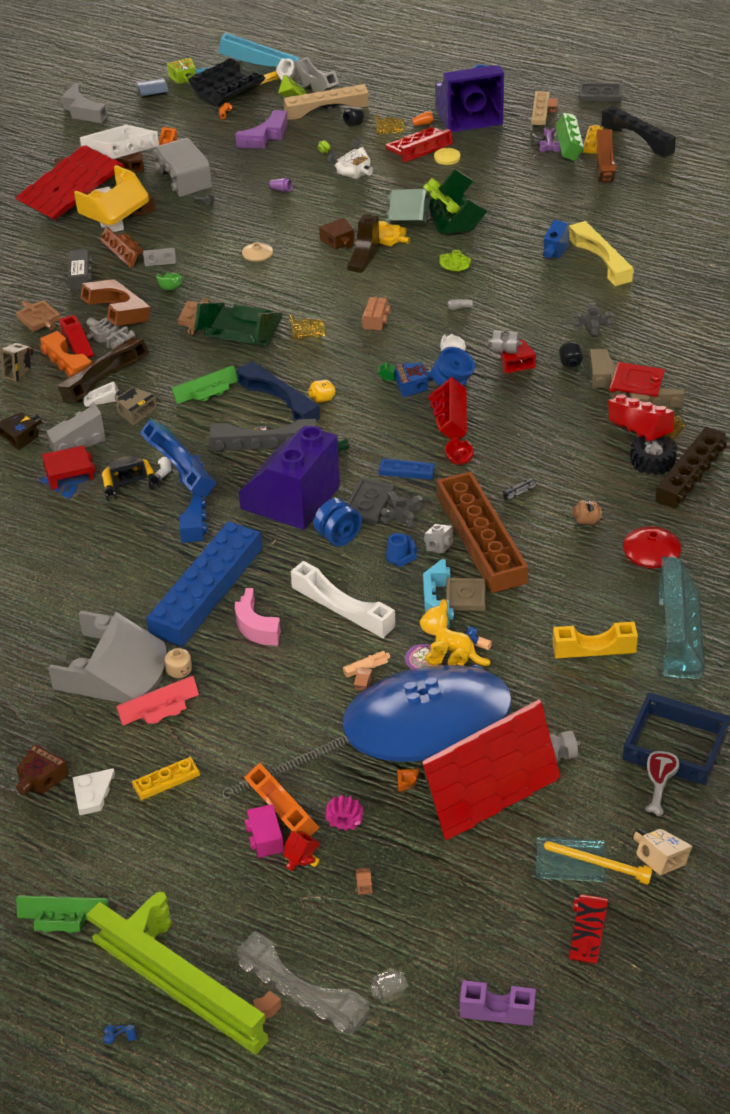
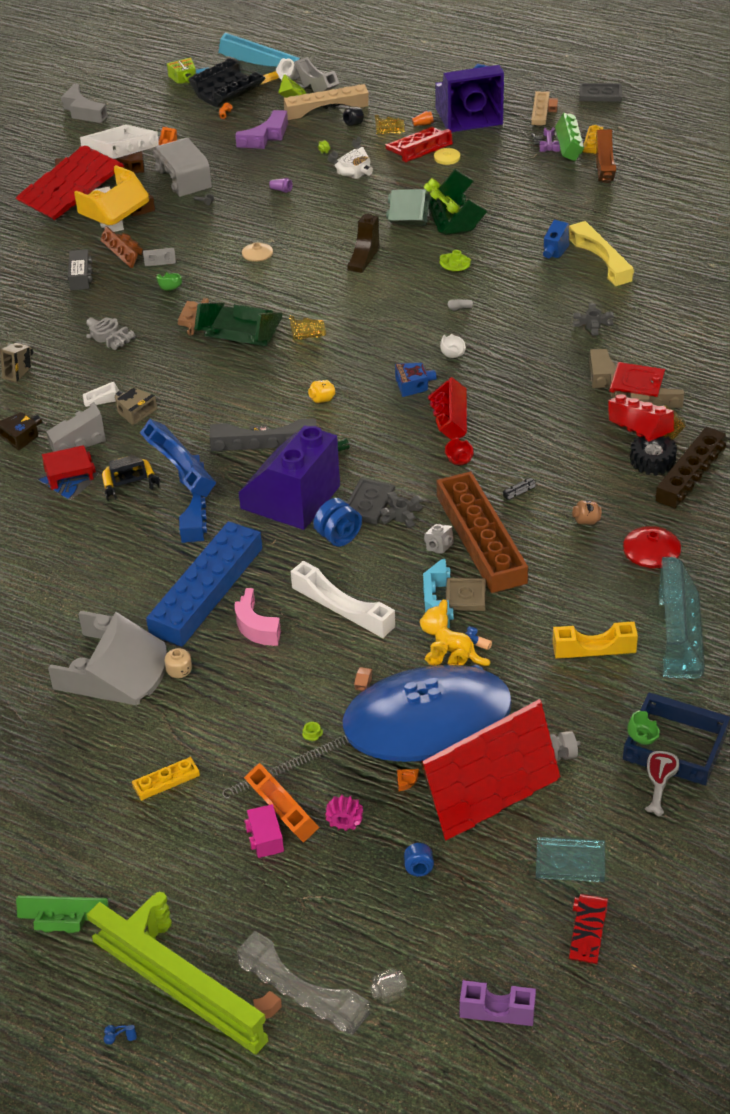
(38, 315): medium nougat plate -> none
(40, 770): reddish brown torso -> none
(56, 349): orange arch -> none
(75, 336): red slope -> none
(82, 382): dark brown arch -> none
(92, 790): white wing -> none
(126, 306): dark orange arch -> none
(152, 86): sand blue slope -> none
(158, 703): coral bracket -> none
(166, 468): white arm -> none
(205, 385): bright green bracket -> none
(256, 378): dark blue arch -> none
(300, 850): red piece -> none
(312, 731): none -> lime plate
(337, 234): reddish brown torso -> none
(364, 882): nougat piece -> none
(370, 662): light nougat piece -> none
(376, 313): nougat brick -> none
(387, 371): green piece -> none
(391, 234): yellow plate -> none
(399, 549): blue piece -> none
(406, 469): blue tile -> none
(415, 656): sticker -> none
(418, 859): none -> blue head
(453, 363): blue wheel -> none
(505, 342): light grey wheel -> none
(522, 360): red torso -> none
(570, 354): black head -> none
(641, 873): yellow piece -> none
(642, 729): none -> bright green hair
(659, 140): black arch -> none
(661, 850): tan torso -> none

